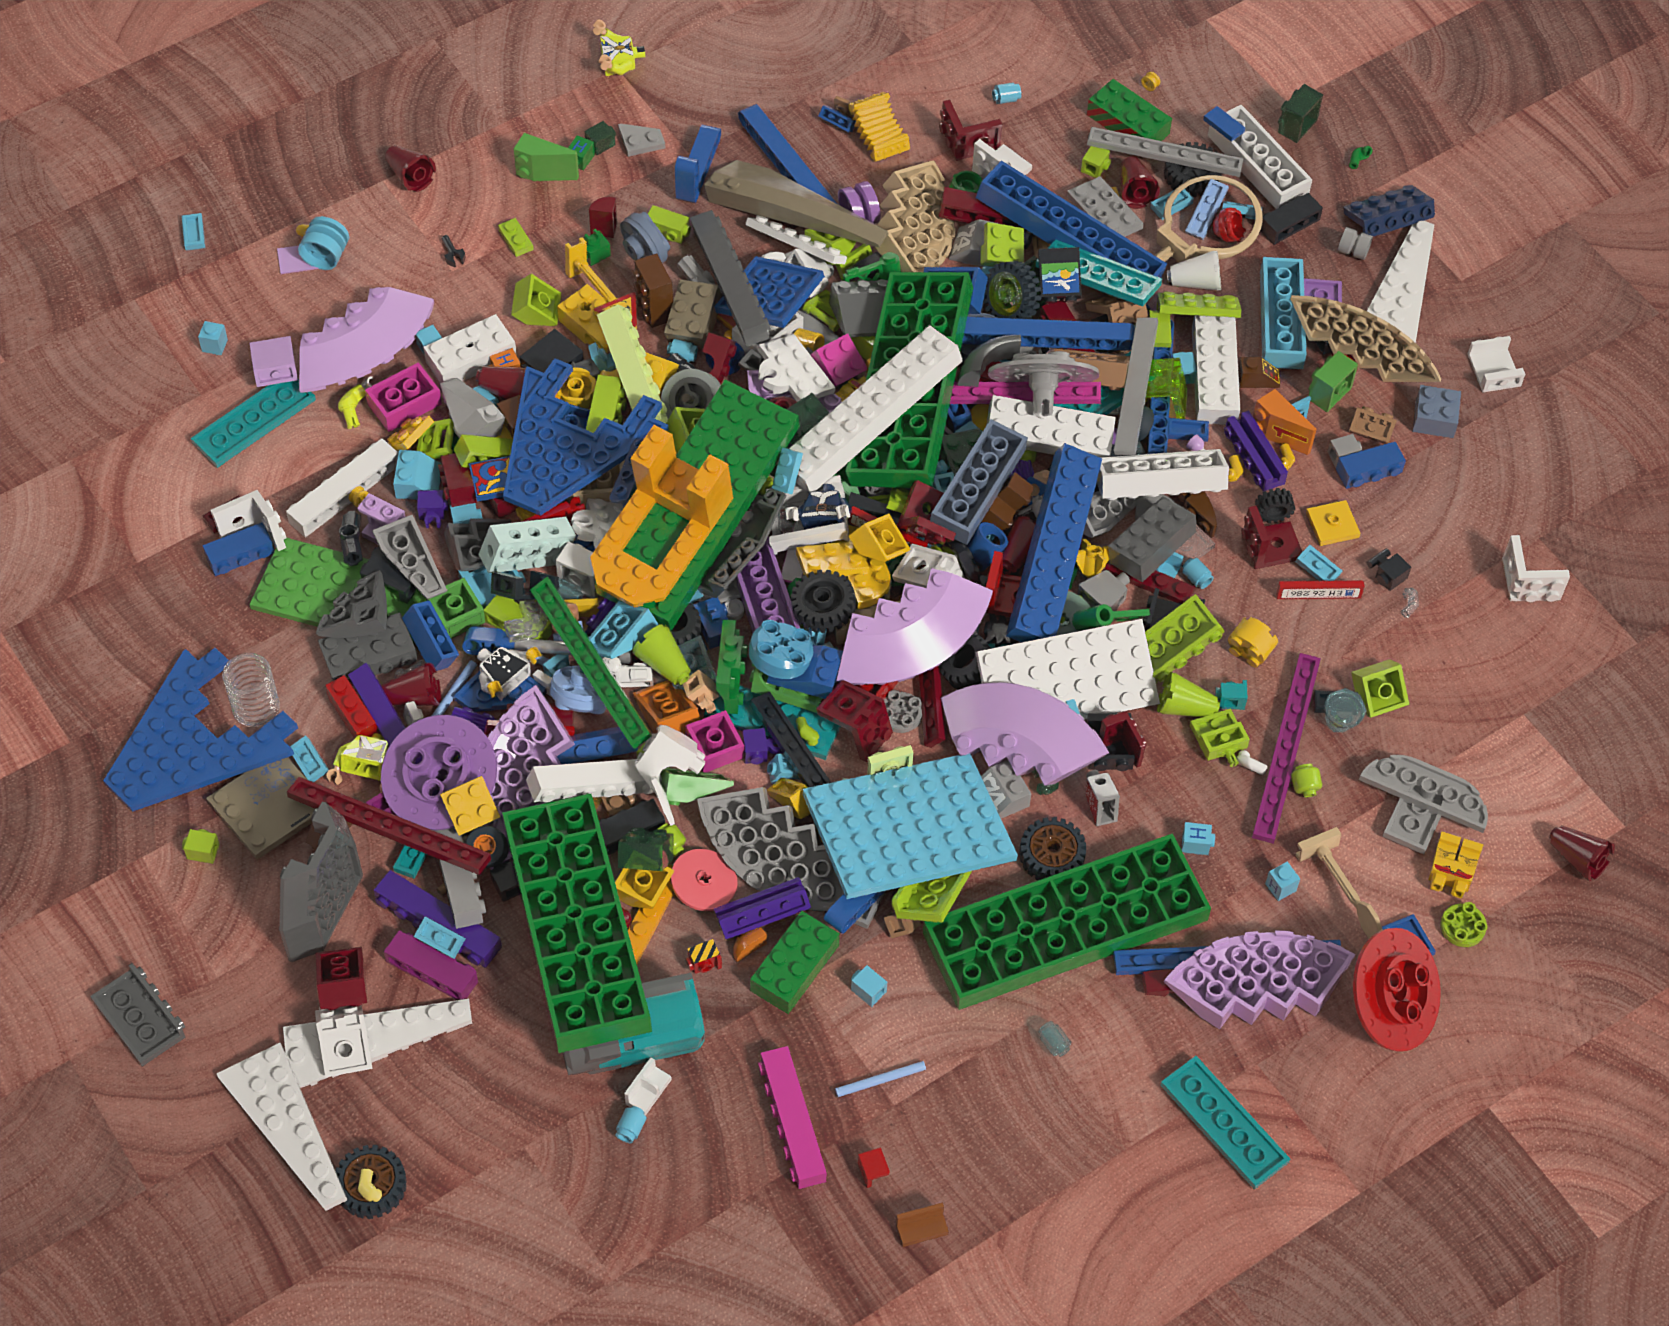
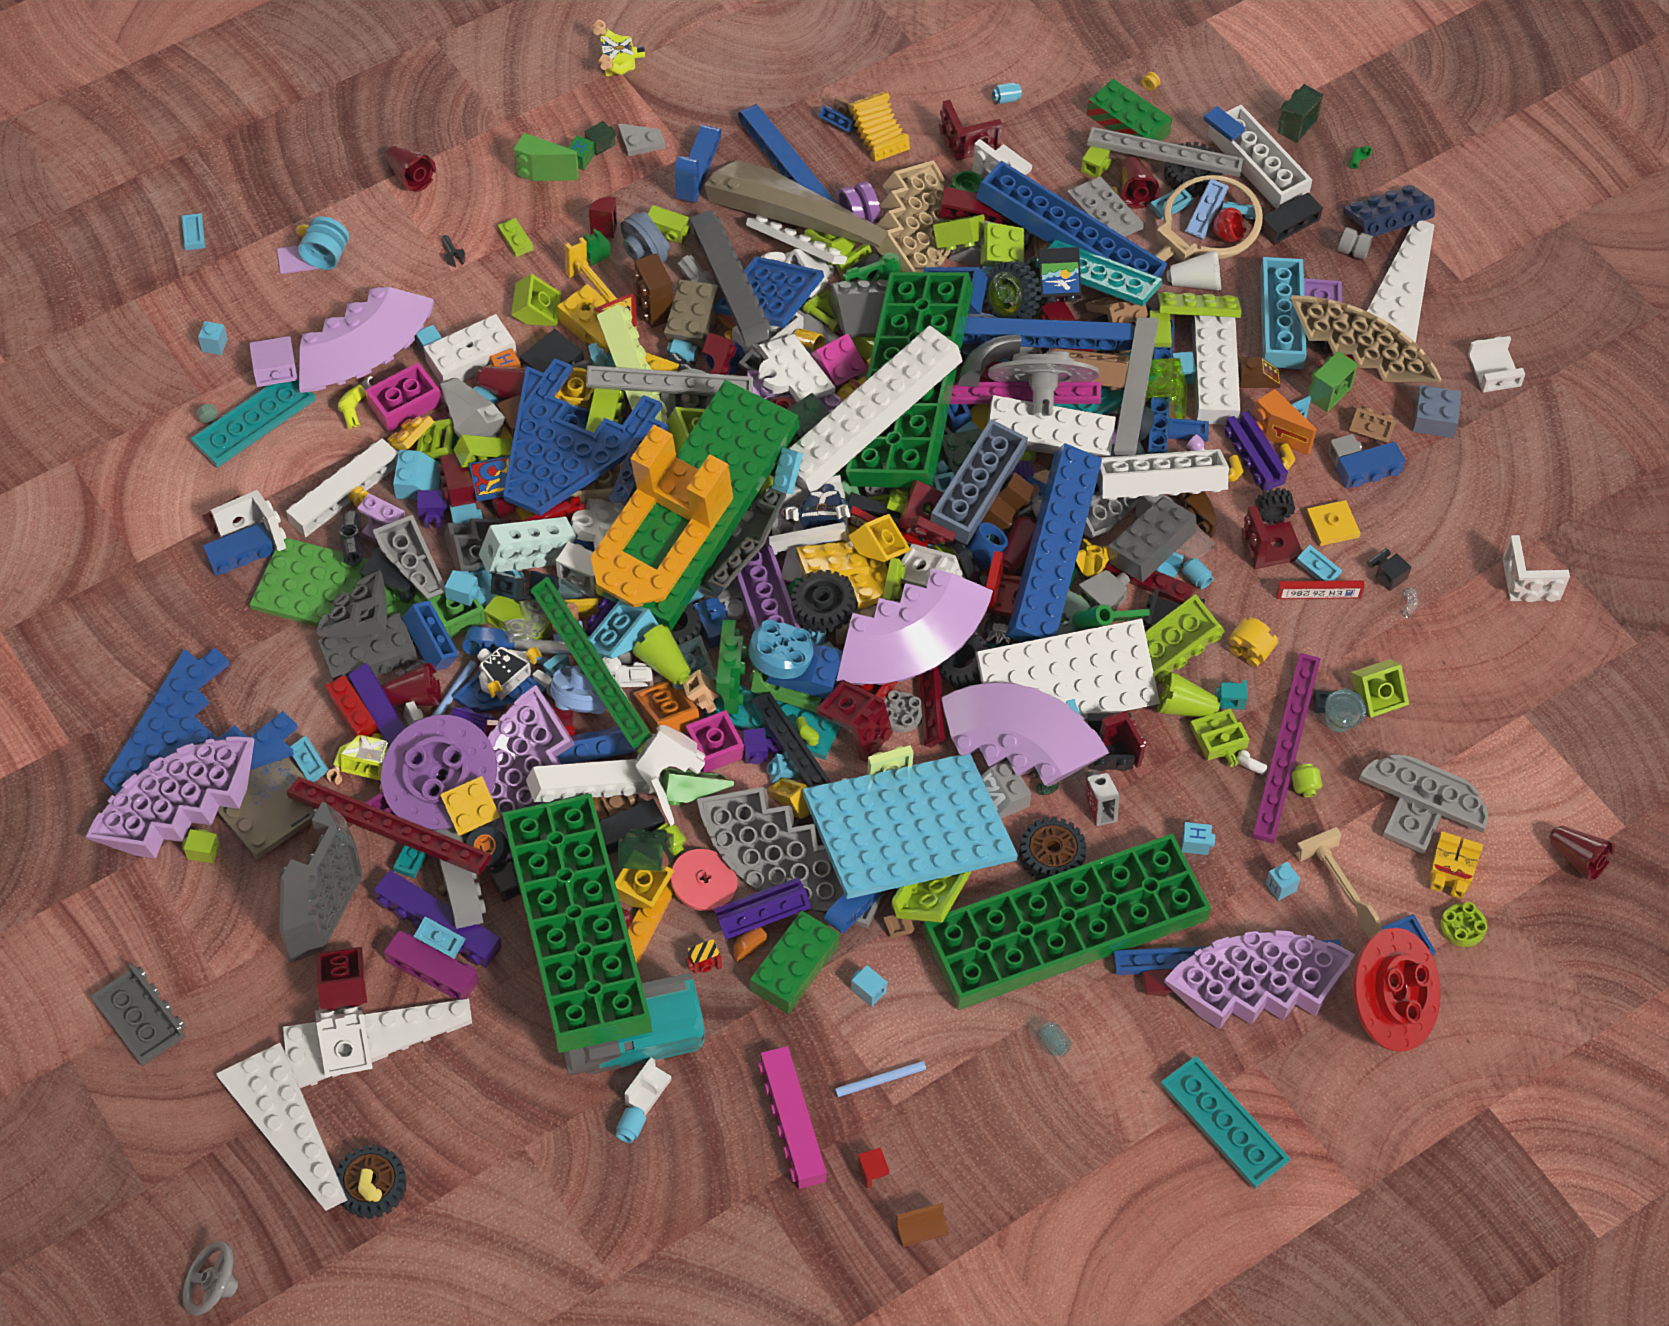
(173, 795): none -> lavender brick
(207, 413): none -> sand green tile
(215, 1280): none -> light grey piece
(267, 685): clear piece -> none
(462, 588): none -> medium azure brick
(661, 381): none -> light grey tile
(895, 575): none -> lime plate
(959, 231): none -> lime slope

